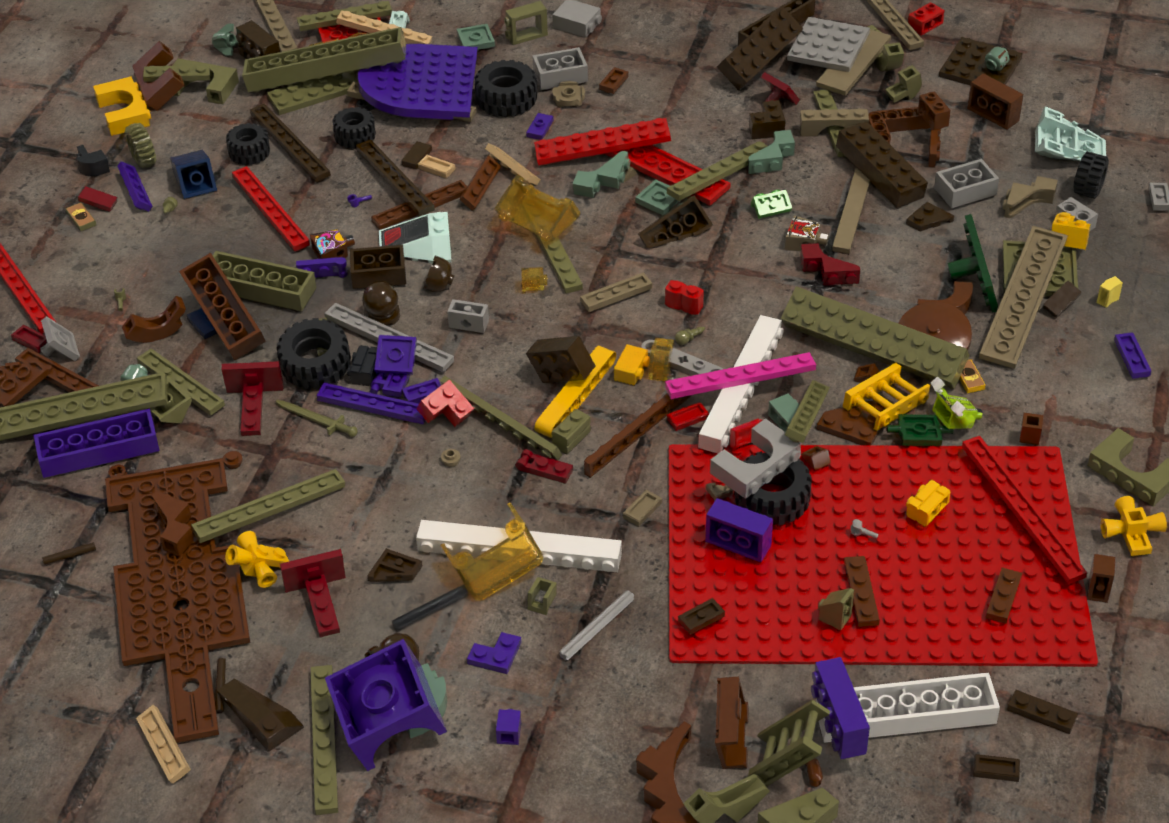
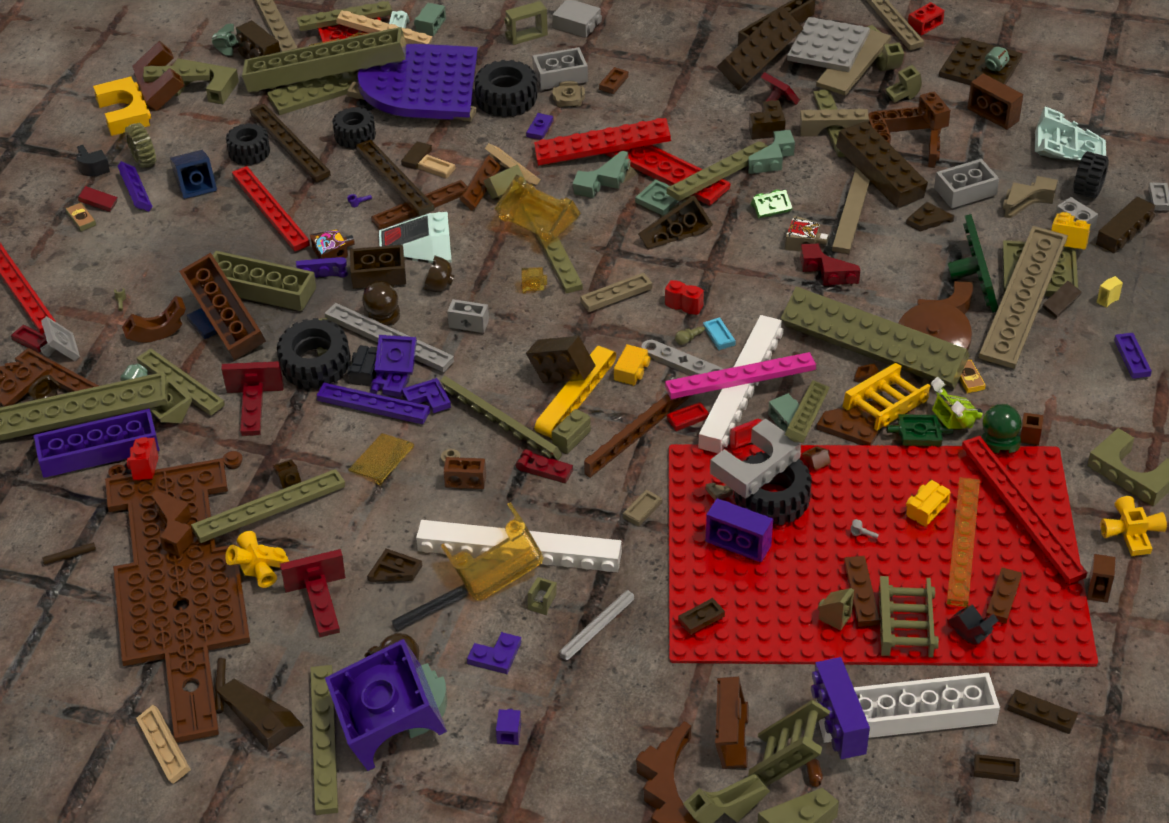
(44, 388): none -> dark brown hair
(143, 458): none -> red brick
(169, 204): olive bar -> none
(287, 473): none -> dark brown bracket
(332, 424): olive sword -> none
(381, 457): none -> clear yellow piece
(430, 19): none -> sand green brick
(445, 400): brick -> none
(464, 473): none -> reddish brown brick
(476, 36): sand green plate -> none
(500, 182): none -> olive brick
(660, 359): clear yellow brick -> none
(719, 333): none -> medium azure tile
(887, 623): none -> olive fence
(963, 542): none -> clear yellow plate
(971, 625): none -> black brick
(1002, 428): none -> dark green tile
(1125, 224): none -> dark brown brick

